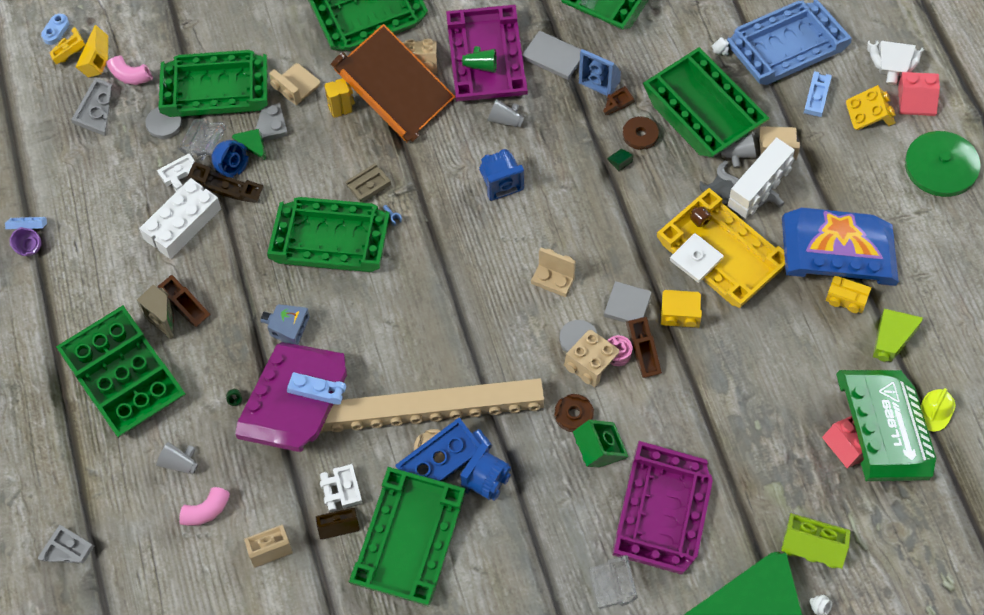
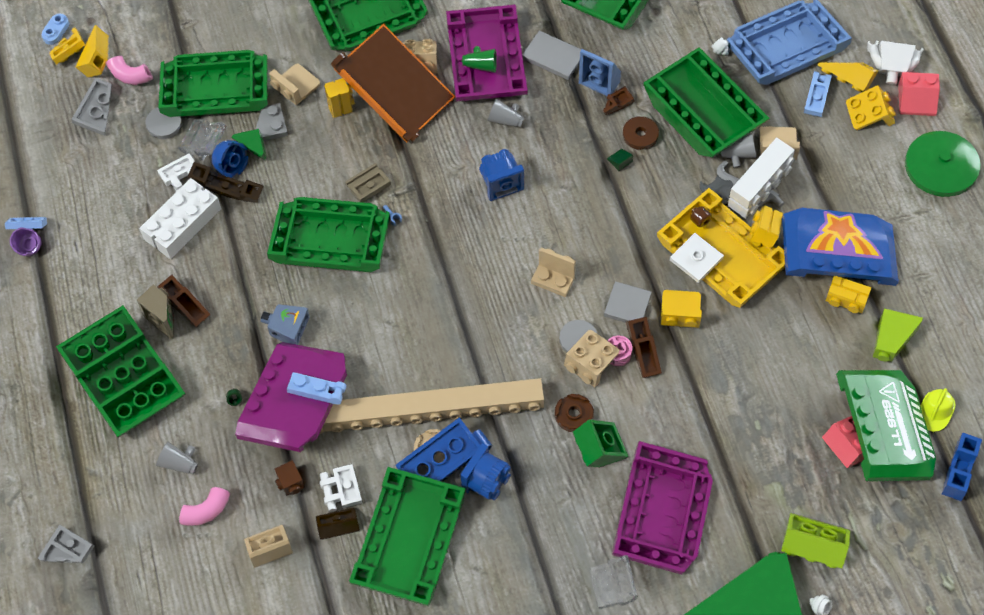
(289, 478): none -> reddish brown brick
(766, 226): none -> yellow brick
(855, 73): none -> yellow slope
(961, 466): none -> blue arch

